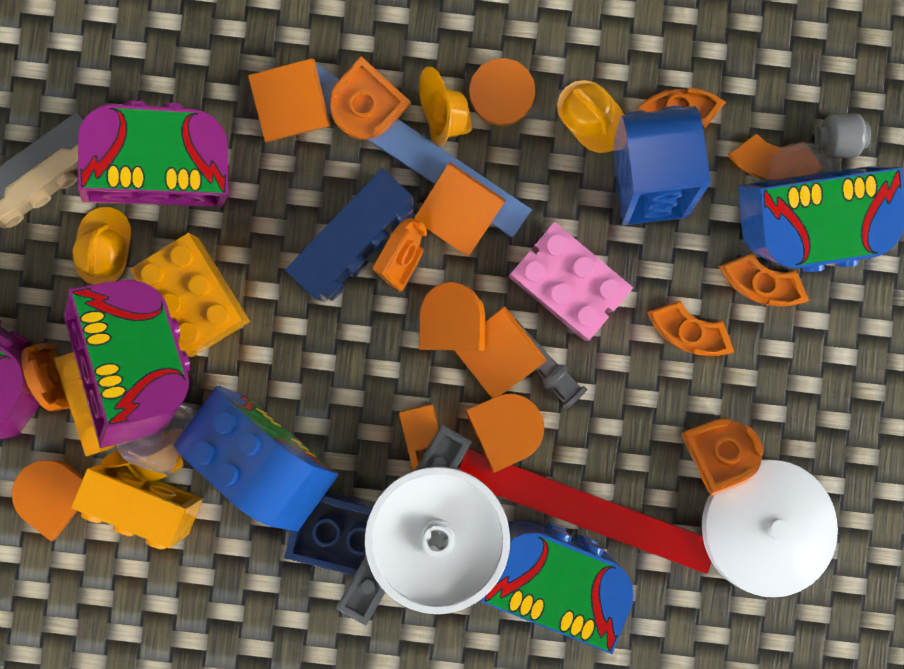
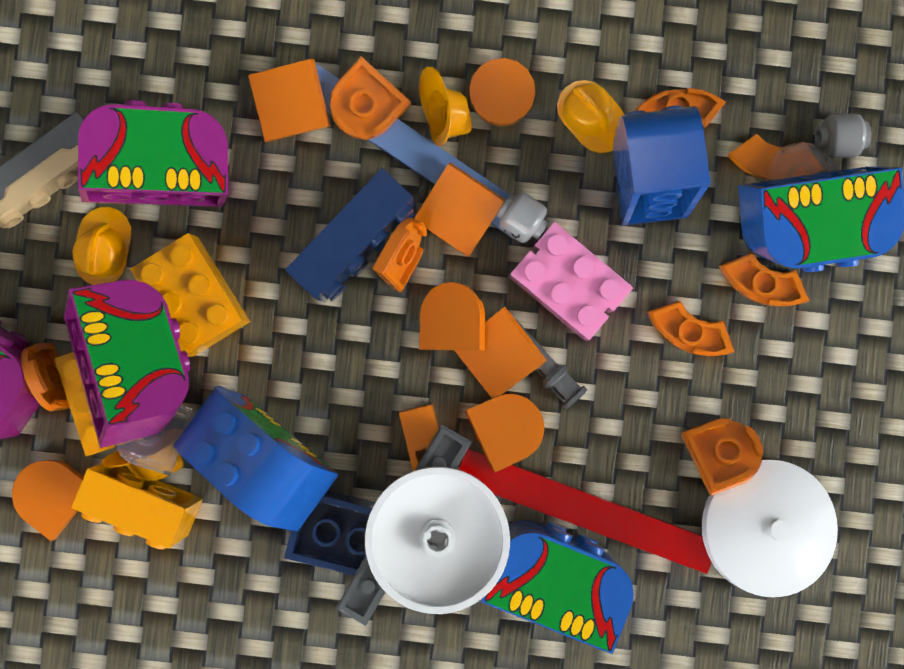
(522, 217): none -> light grey head

